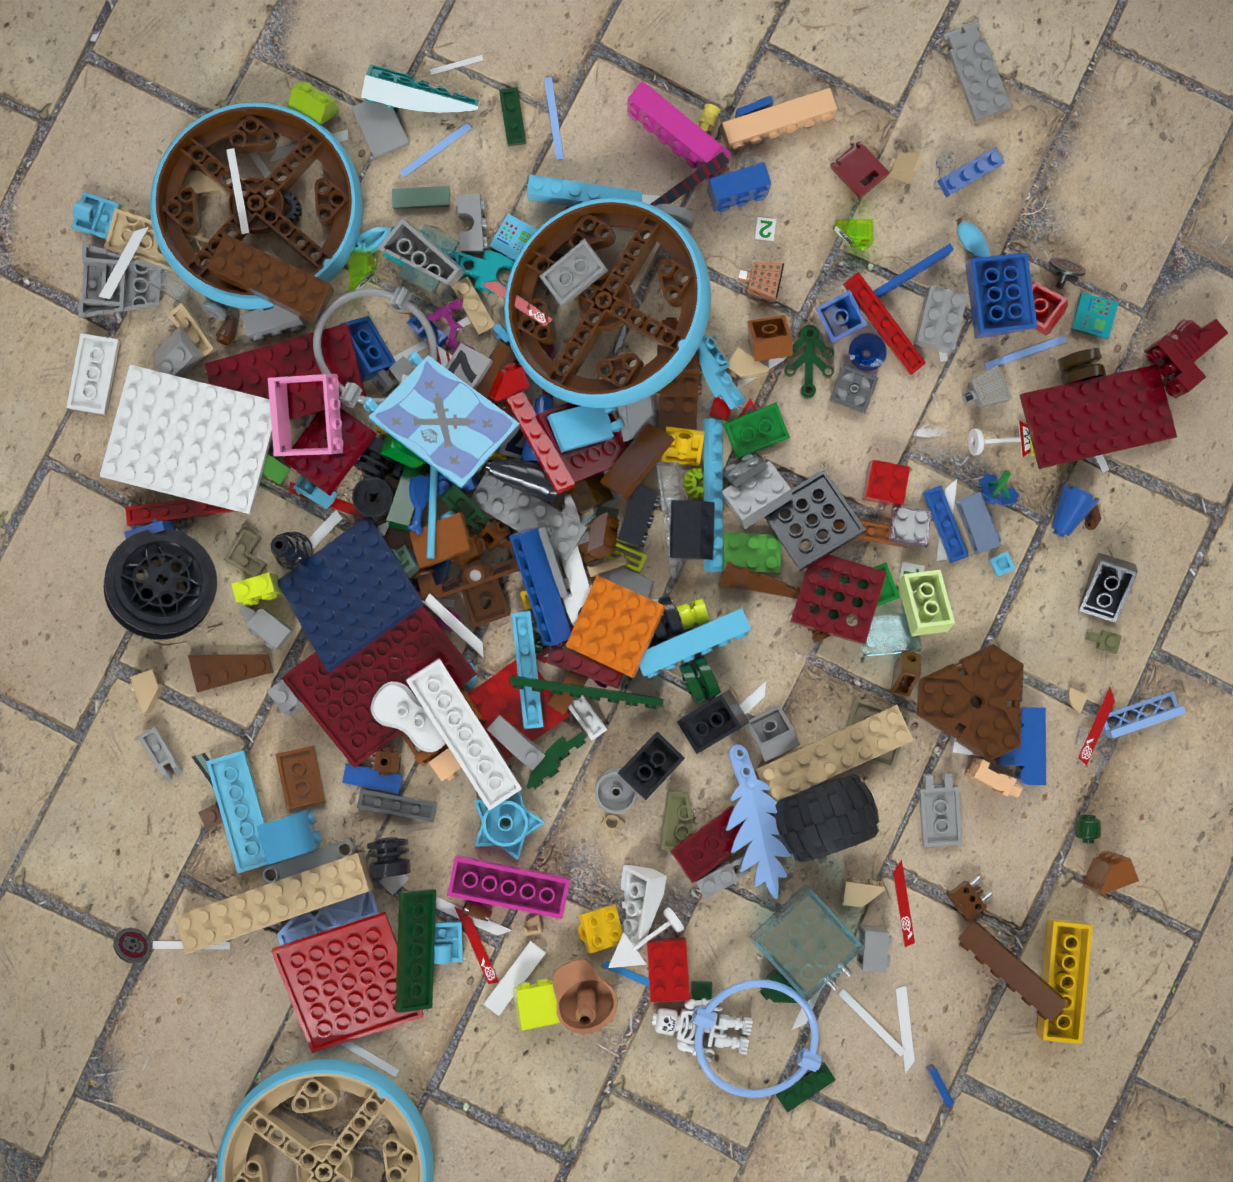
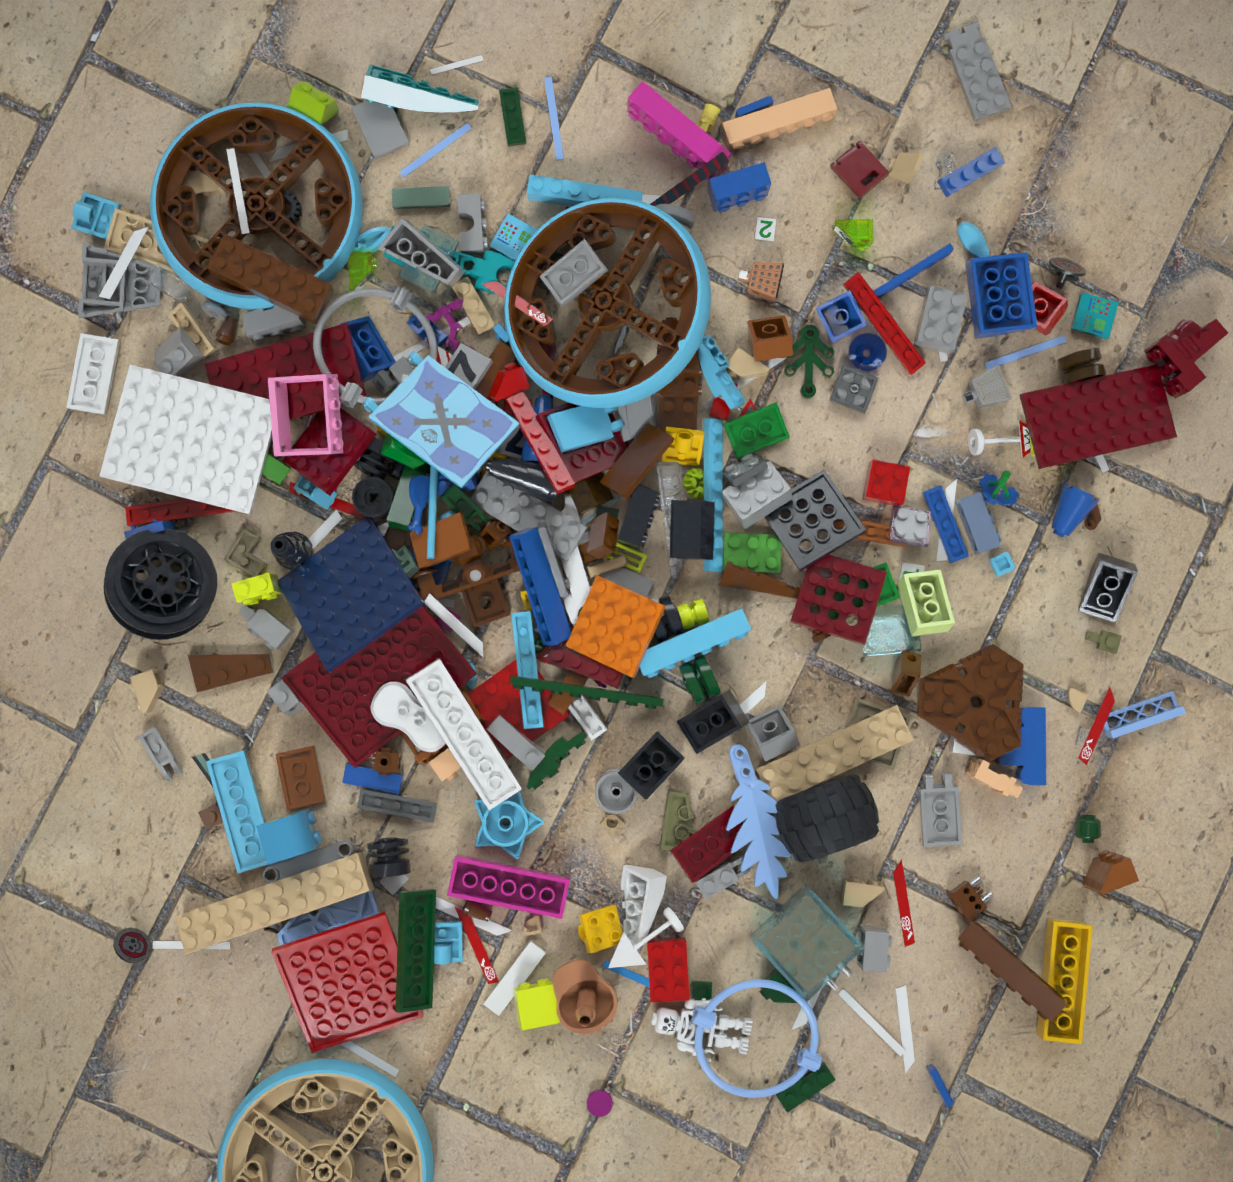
(599, 1103): none -> magenta piece

